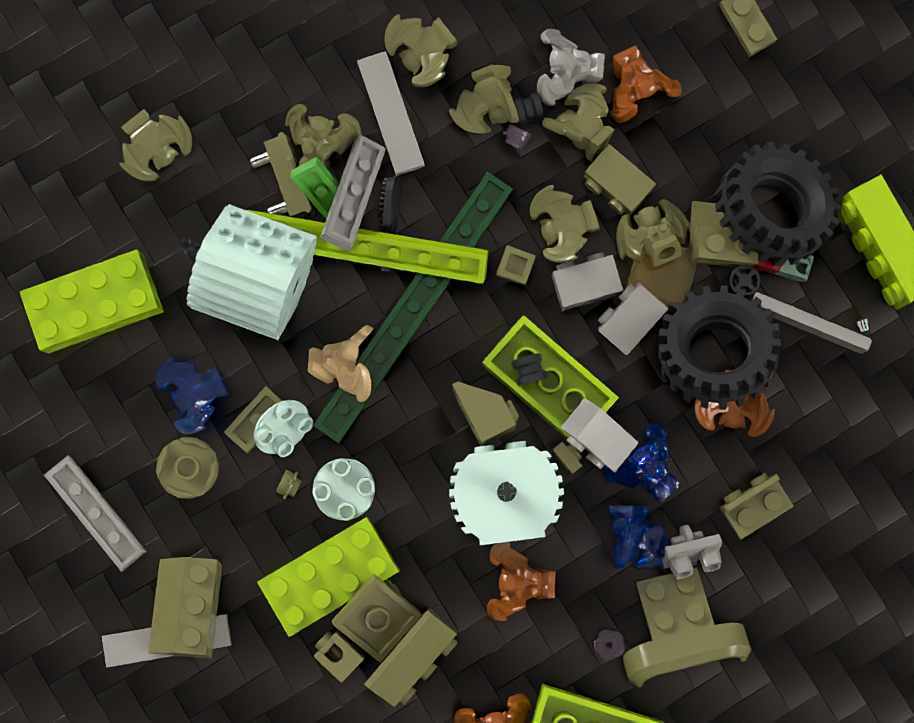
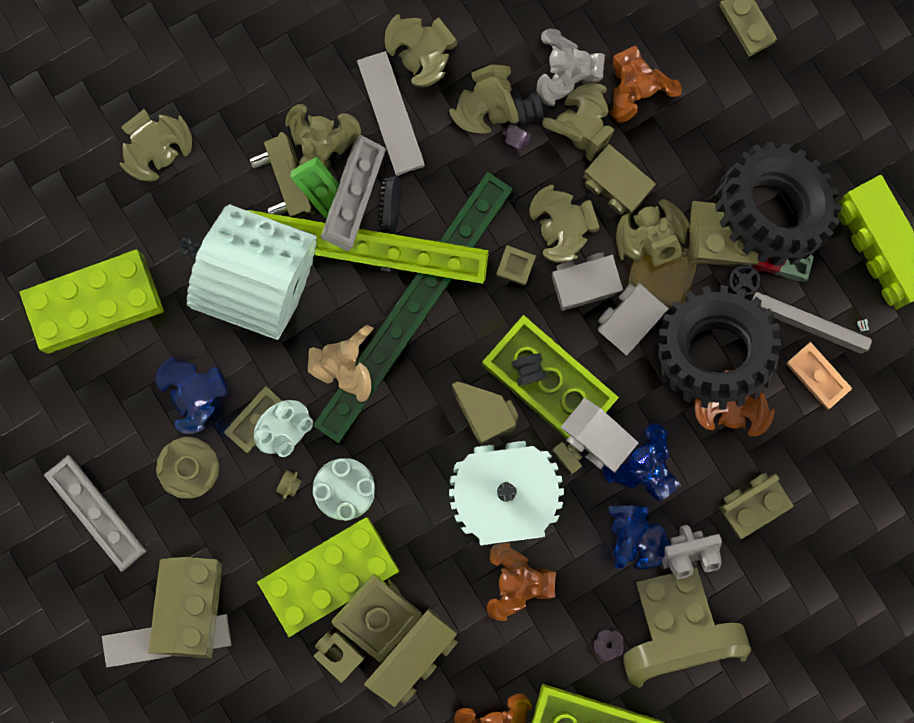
(818, 376): none -> light nougat plate

